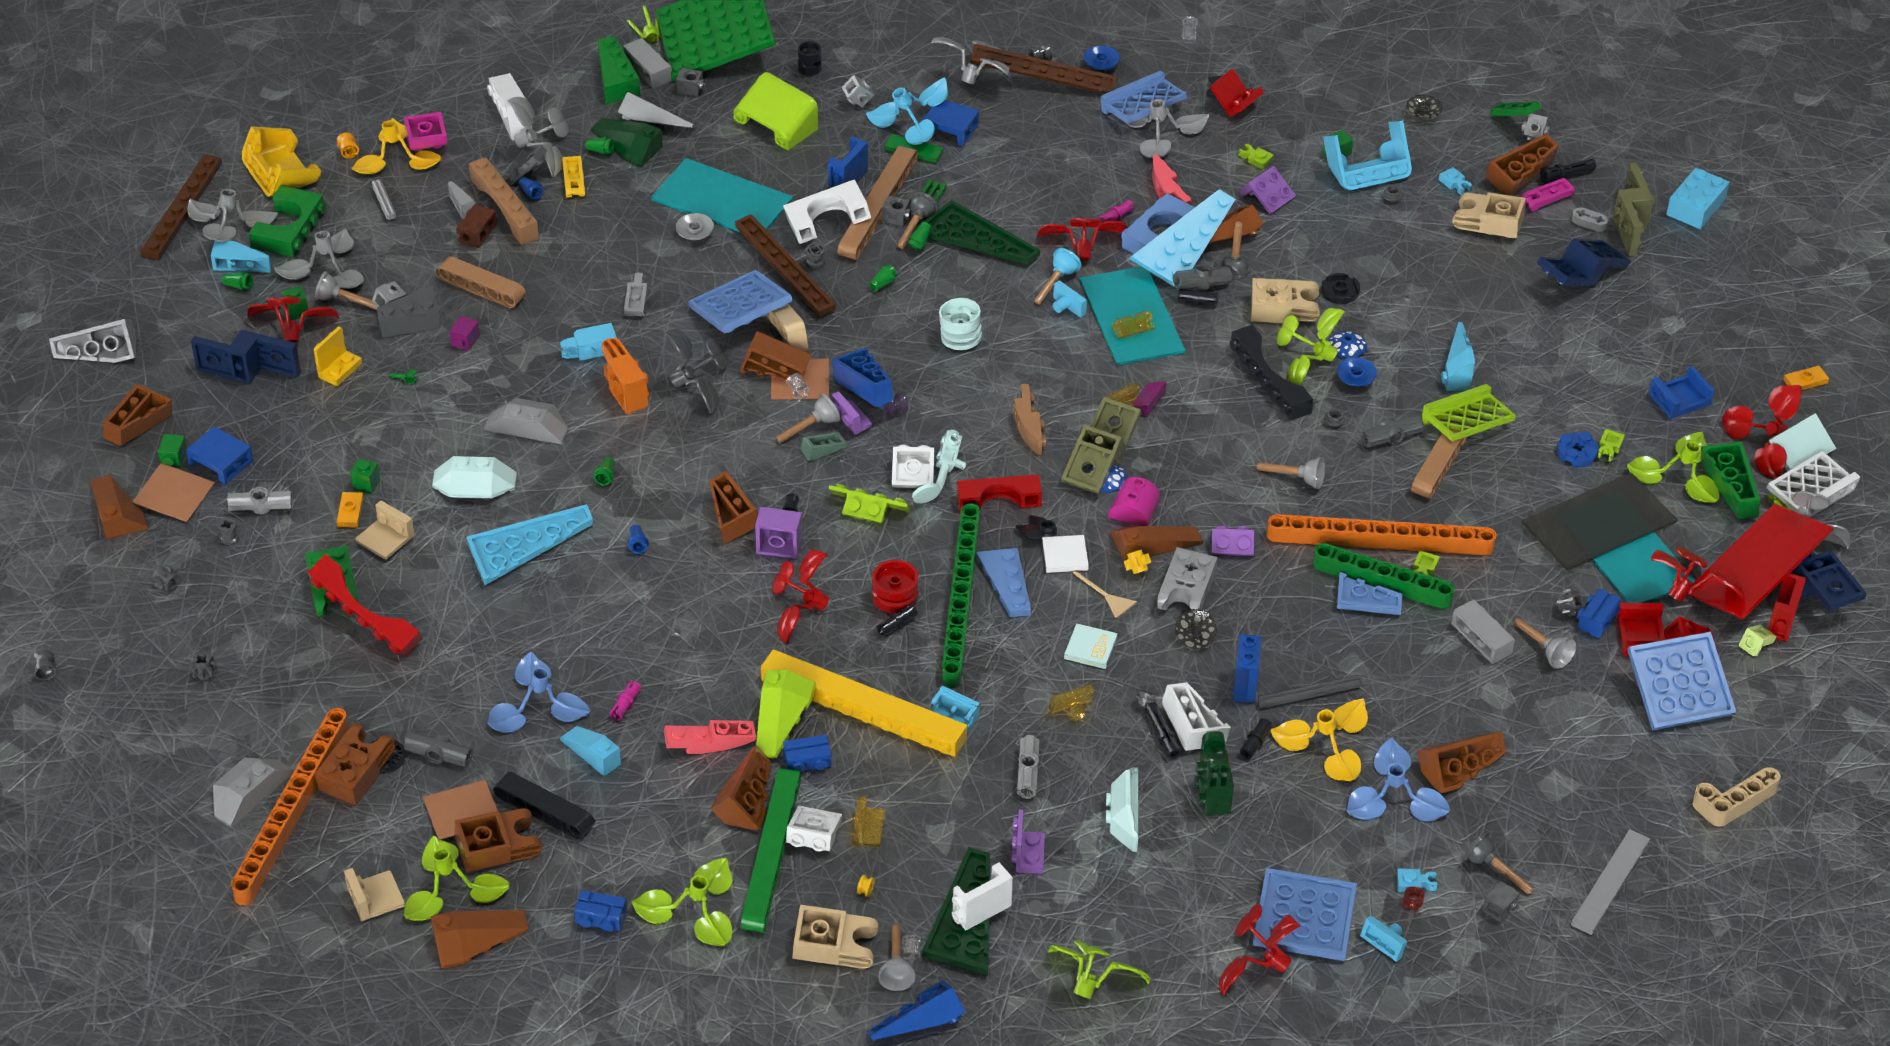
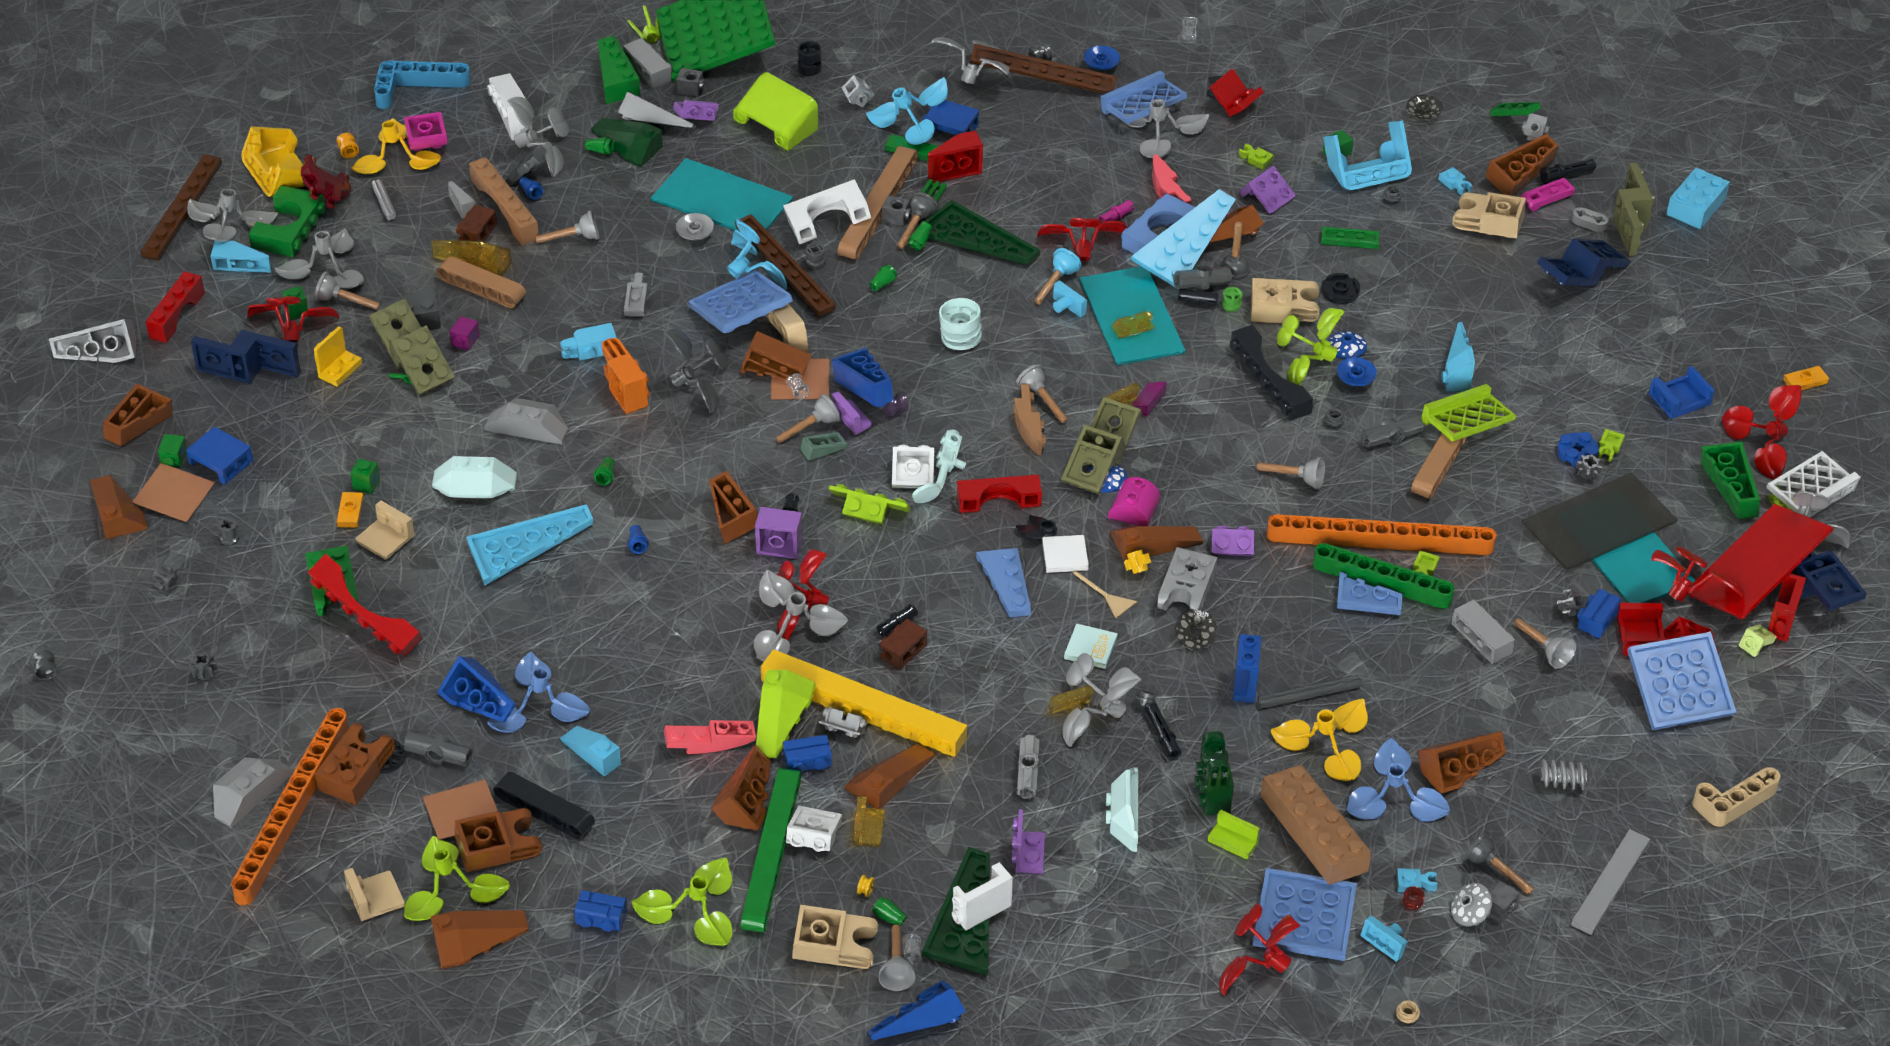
(163, 320): none -> red arch
(238, 280): green cone -> none
(260, 500): light grey piece -> none
(324, 183): none -> dark red connector
(387, 293): light grey brick -> none
(411, 347): none -> olive bracket
(417, 74): none -> dark azure beam
(476, 690): none -> blue wedge
(478, 253): none -> clear yellow wedge
(573, 176): yellow plate -> none
(586, 226): none -> piece
(625, 700): dark pink pin -> none
(696, 110): none -> medium lavender bracket
(740, 265): none -> medium azure plant
(777, 590): none -> light grey plant
(851, 167): blue panel -> none
(851, 726): none -> light grey hinge
(889, 776): none -> dark orange wedge
(889, 912): none -> green cone
(894, 585): red wheel -> none
(903, 644): none -> copper brick
(956, 158): none -> red slope
(956, 706): medium azure hinge -> none
(960, 596): green beam -> none
(1035, 378): none -> light grey piece
(1085, 981): lime plant -> none
(1119, 685): none -> light grey plant
(1190, 715): white wedge -> none
(1232, 299): none -> bright green wheel
(1234, 835): none -> lime panel
(1255, 738): black pin -> none
(1315, 824): none -> medium nougat brick
(1350, 237): none -> green tile
(1408, 1007): none -> tan plate
(1477, 908): none -> light grey dish
(1563, 774): none -> light grey piece
(1588, 467): none -> flat silver gear
(1689, 450): lime plant -> none
(1804, 441): light aqua tile -> none

